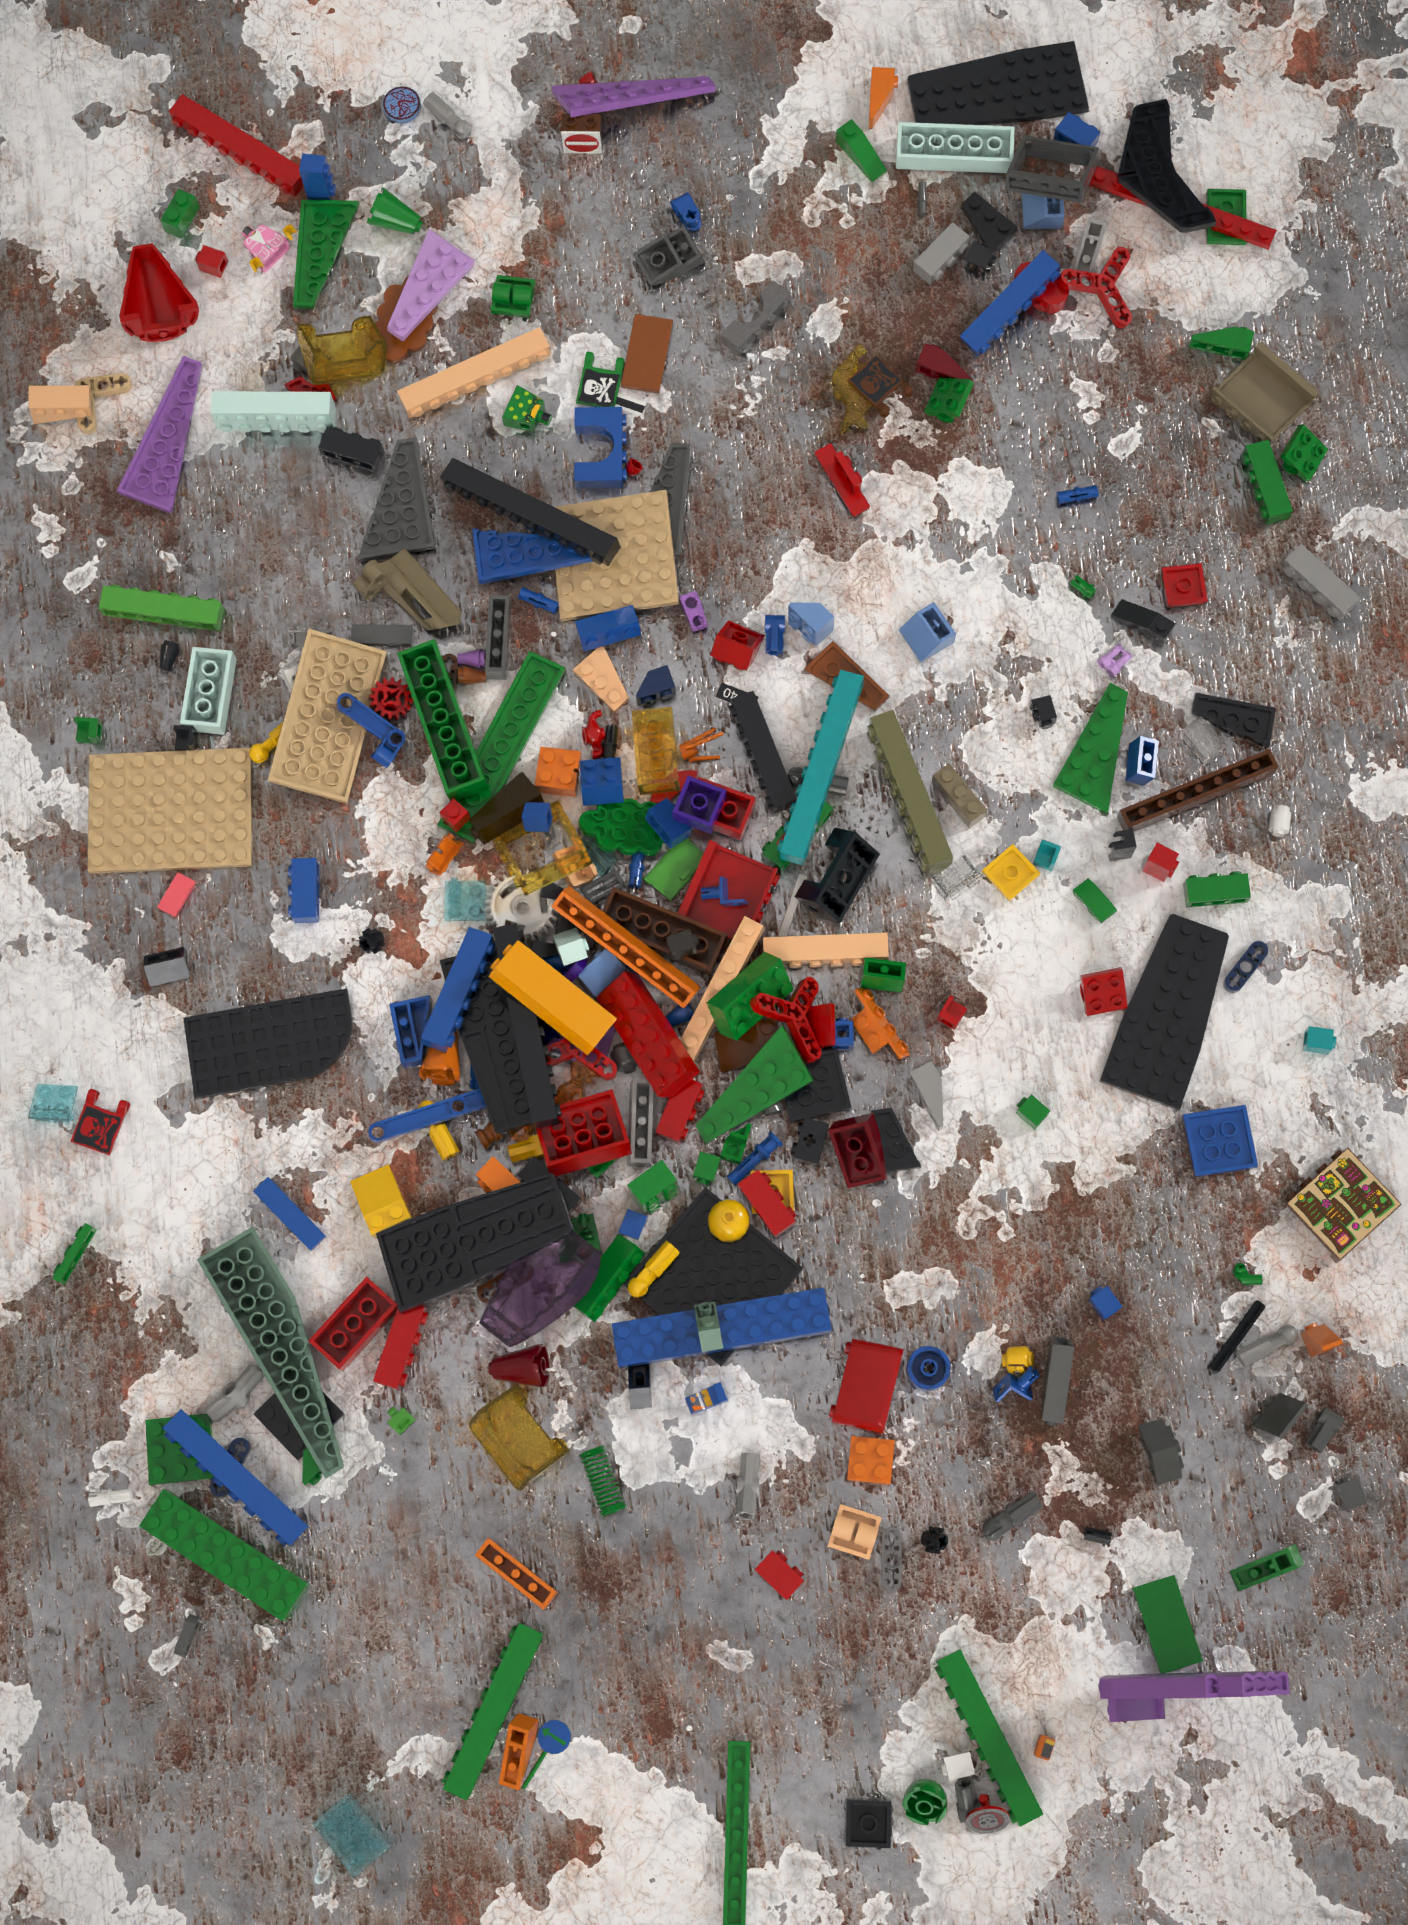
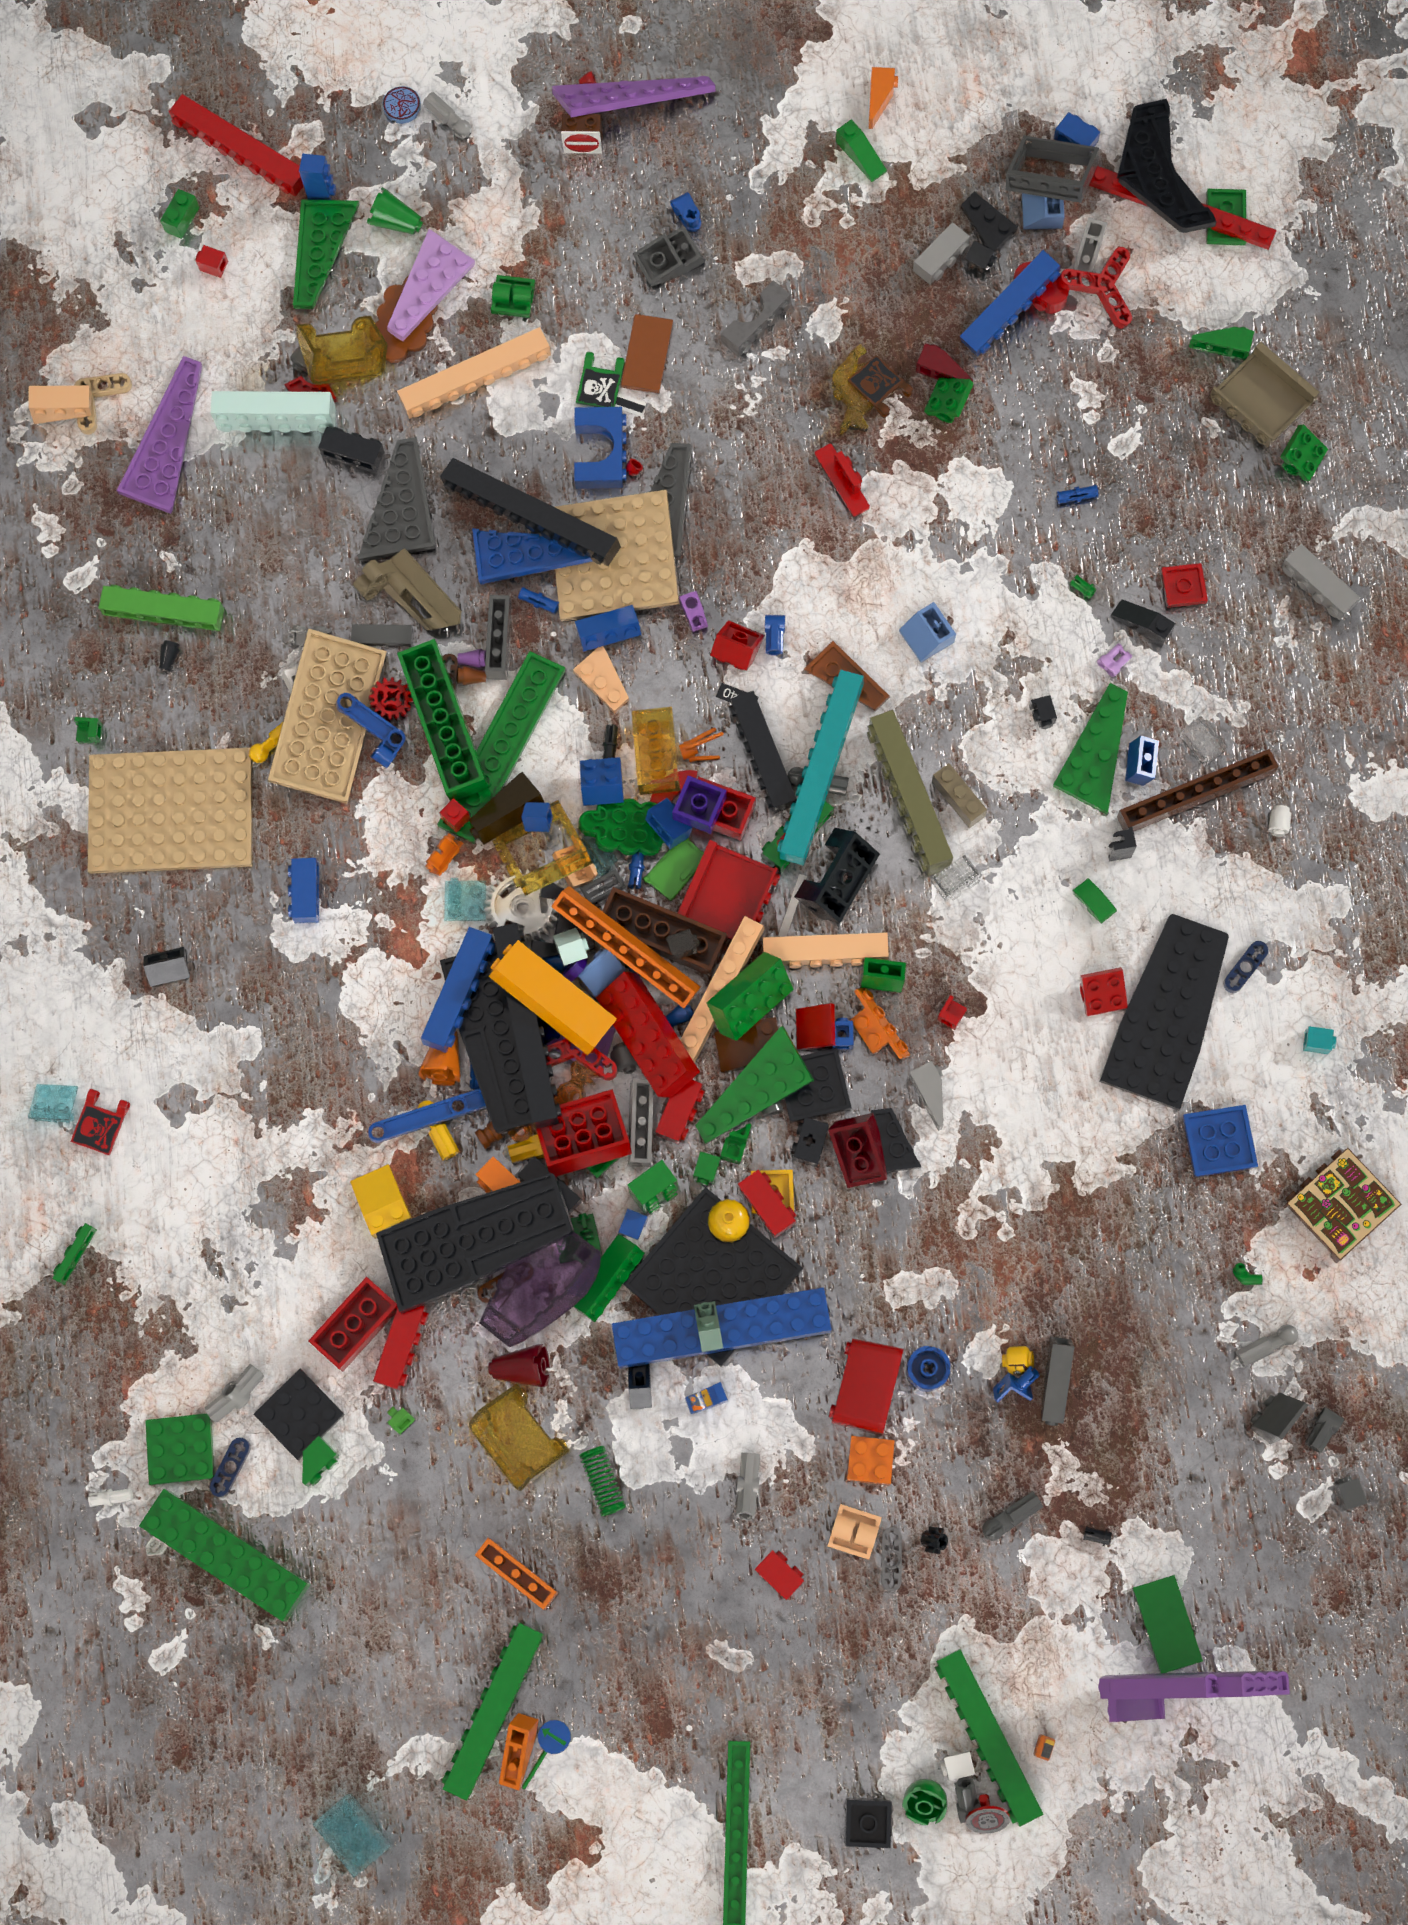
(154, 298): red cone -> none
(176, 895): coral tile -> none
(185, 738): black panel -> none
(187, 1635): dark grey beam -> none
(208, 690): light aqua brick -> none
(235, 1477): blue brick -> none
(266, 245): torso -> none
(267, 1042): black plate -> none
(275, 1335): sand green wedge -> none
(289, 1214): blue tile -> none
(371, 941): black gear -> none
(409, 1022): blue wedge -> none
(525, 411): green torso -> none
(556, 771): orange piece -> none
(593, 735): red piece -> none
(653, 1268): yellow piece -> none
(656, 685): dark blue slope -> none
(721, 892): blue bracket -> none
(761, 1152): blue pin -> none
(796, 1019): red piece -> none
(811, 620): medium blue slope -> none
(922, 199): dark grey piece -> none
(954, 147): light aqua brick -> none
(1002, 88): black wing -> none
(1011, 872): yellow plate -> none
(1032, 1111): green brick -> none
(1047, 855): teal panel -> none
(1104, 1302): blue brick -> none
(1161, 862): red brick -> none
(1161, 1451): dark grey brick -> none
(1216, 889): green brick -> none
(1237, 1336): black axle -> none
(1239, 717): black wing -> none
(1267, 482): green brick -> none
(1267, 1567): green slope -> none
(1319, 1339): orange slope -> none

